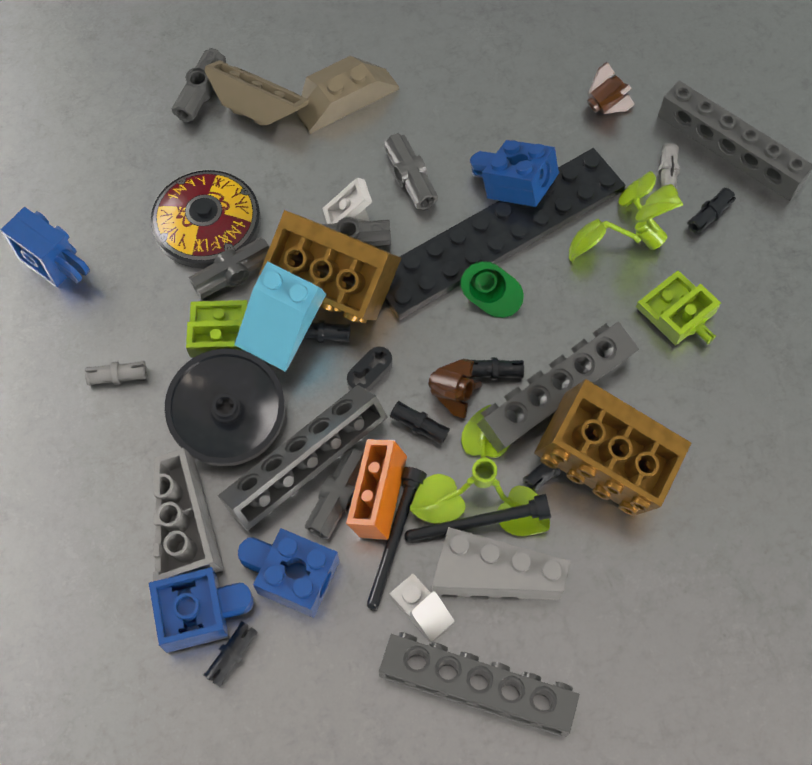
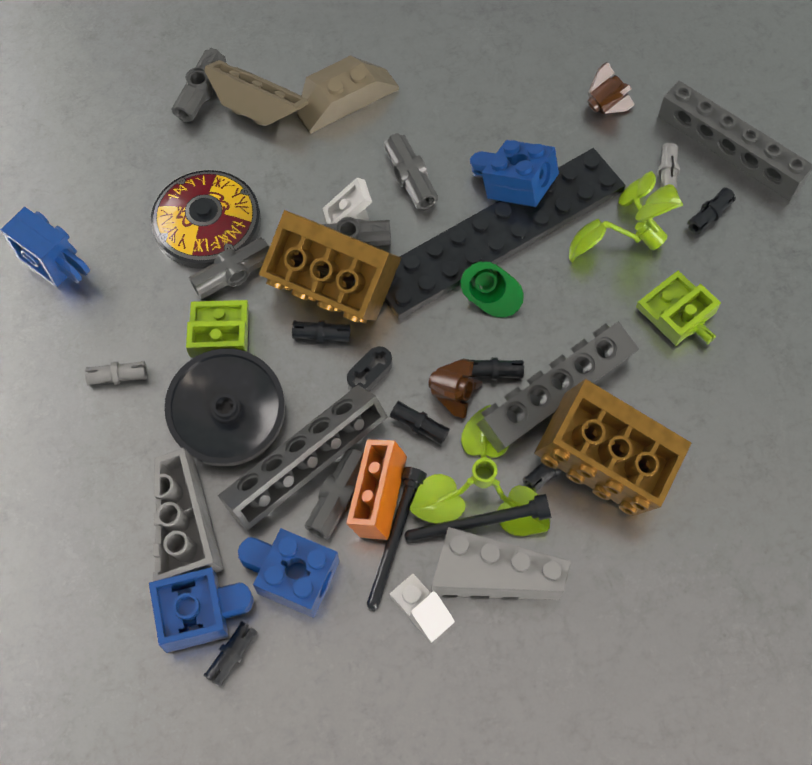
(278, 316): medium azure slope -> none
(562, 699): dark grey brick -> none

